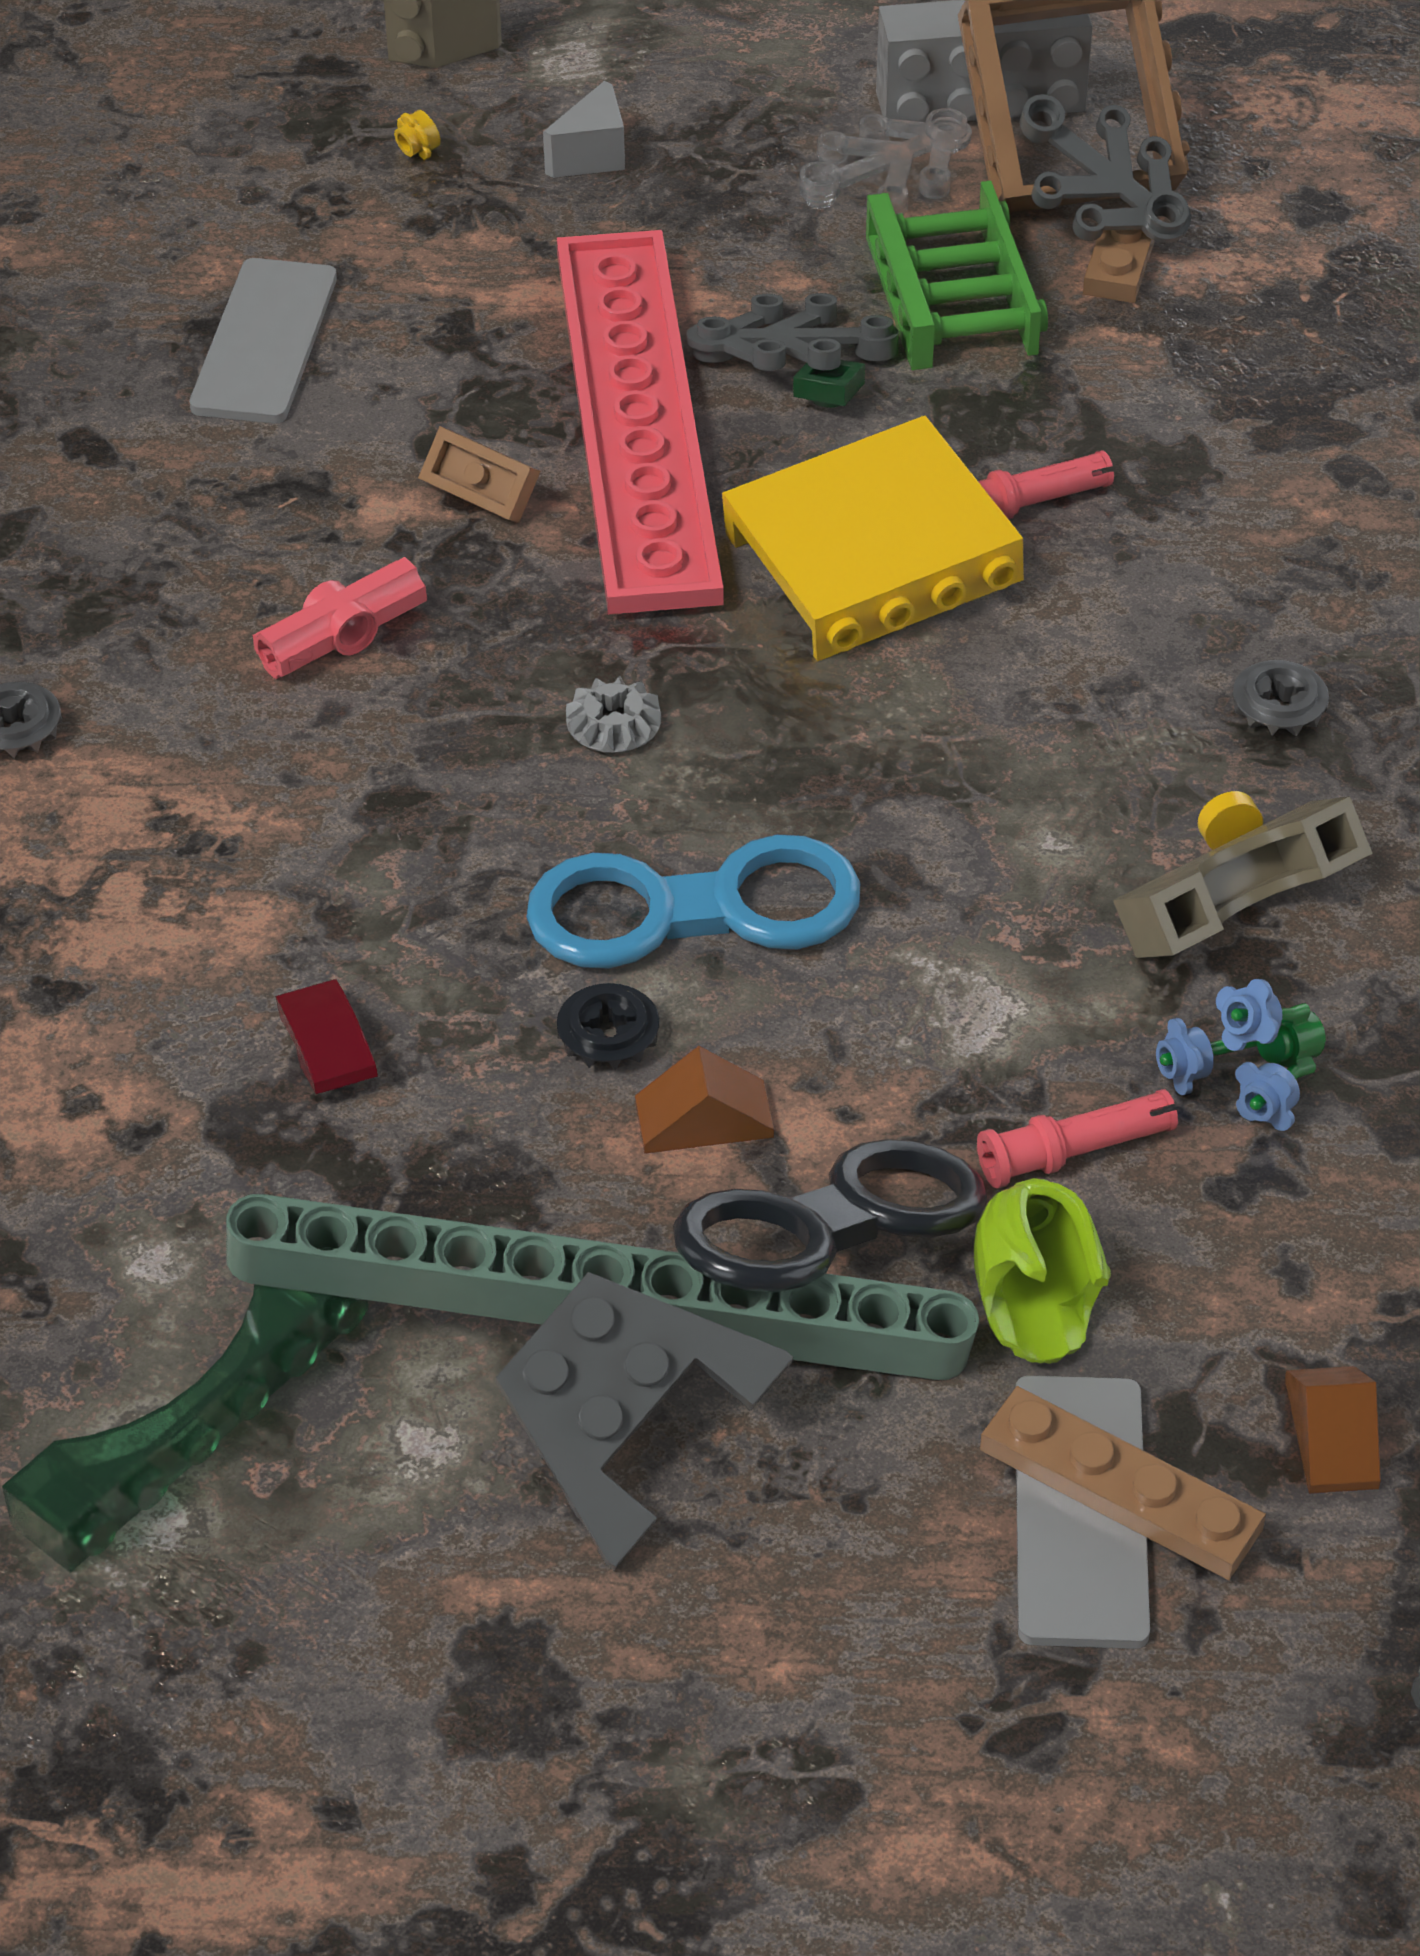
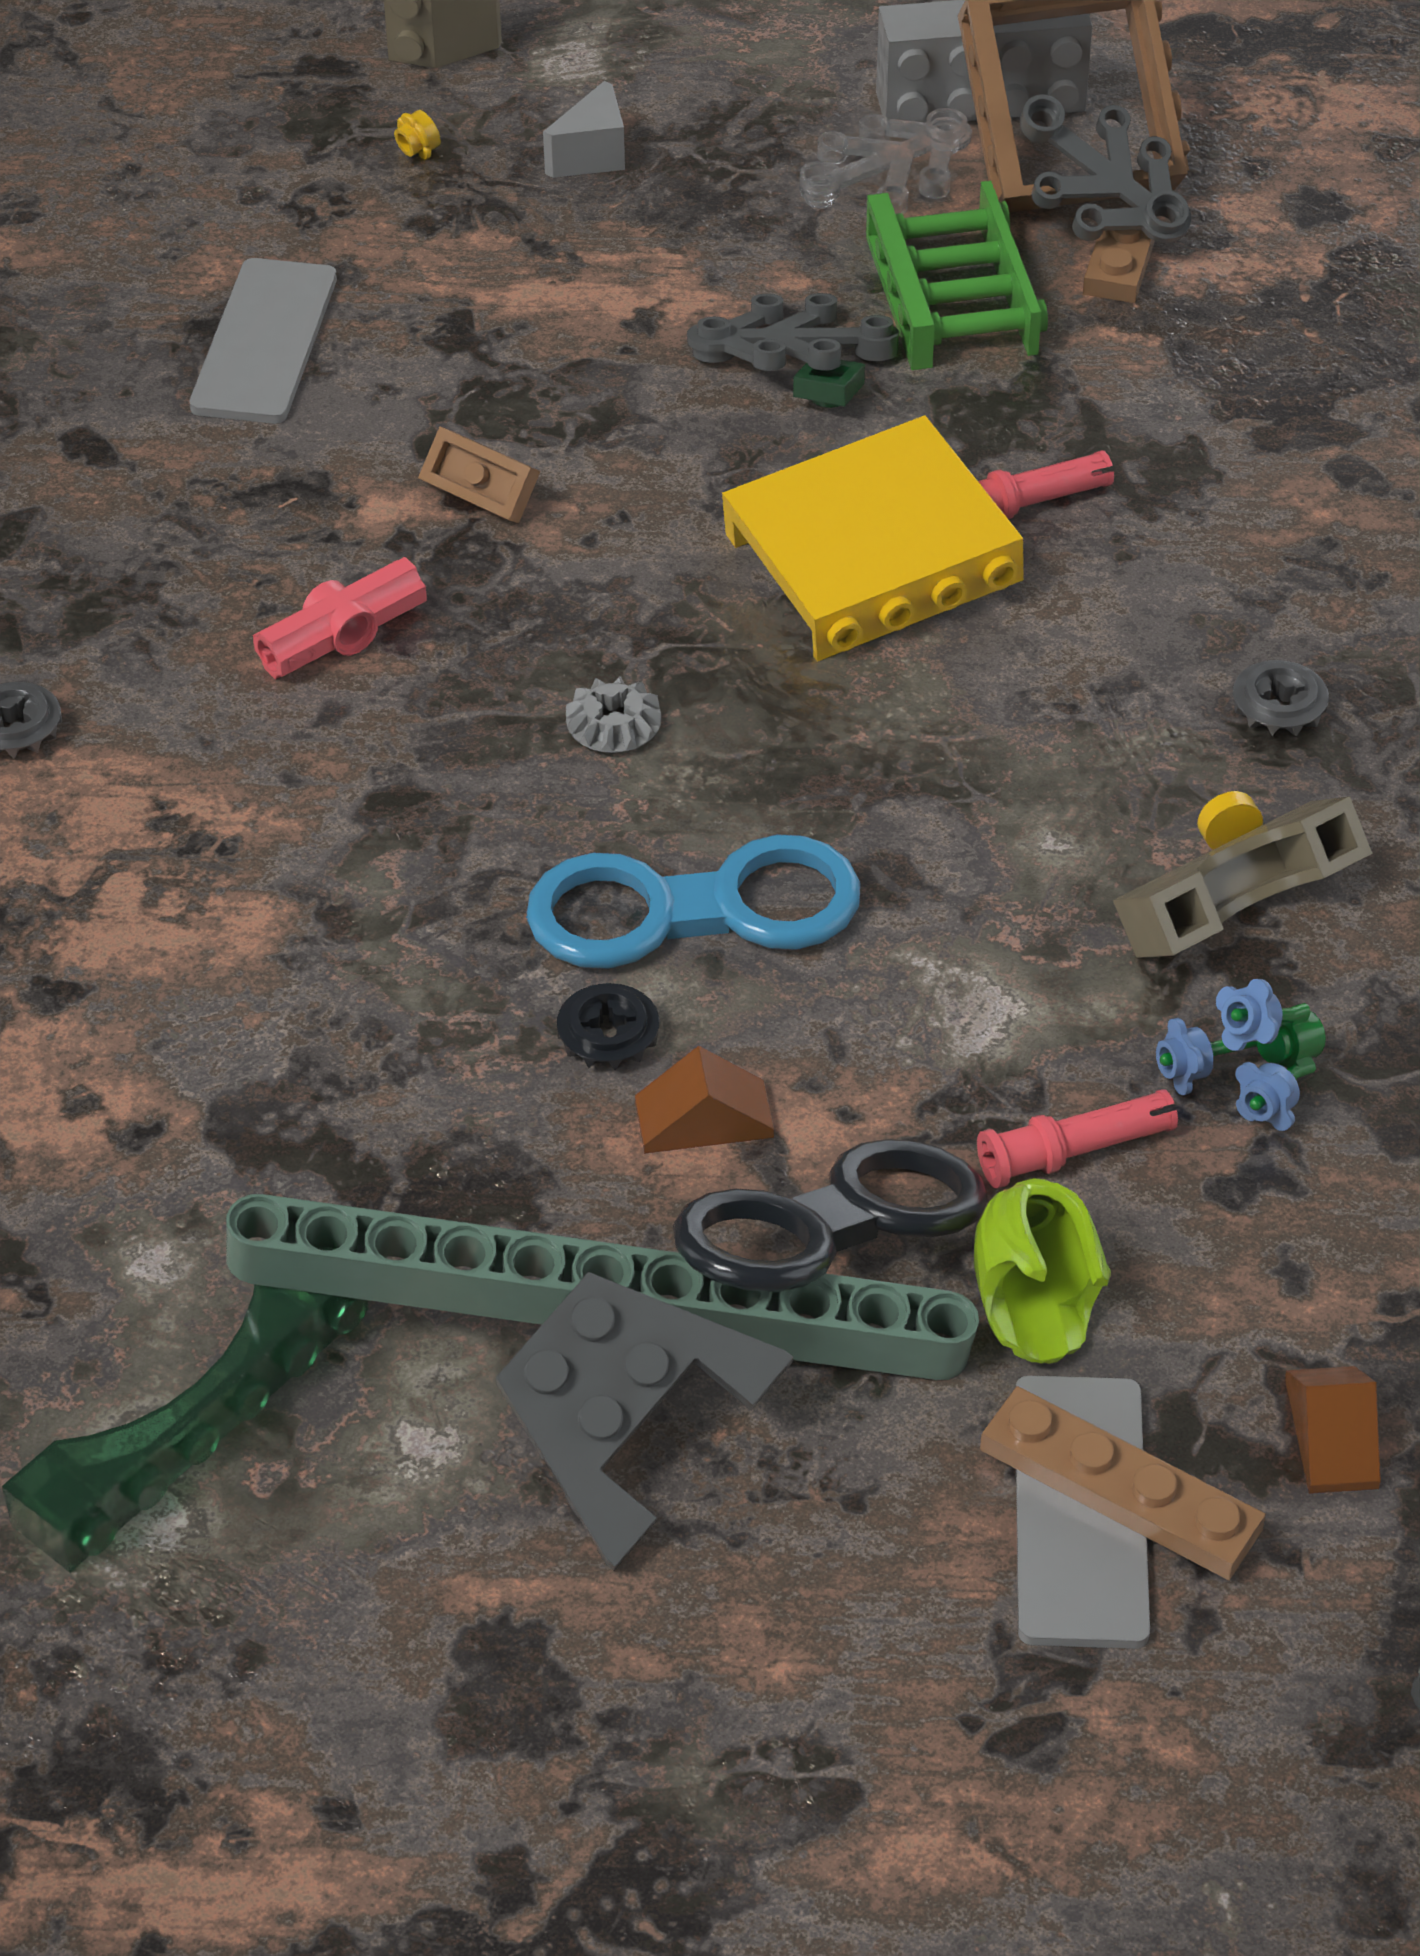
(326, 1036): dark red slope -> none
(638, 424): coral plate -> none

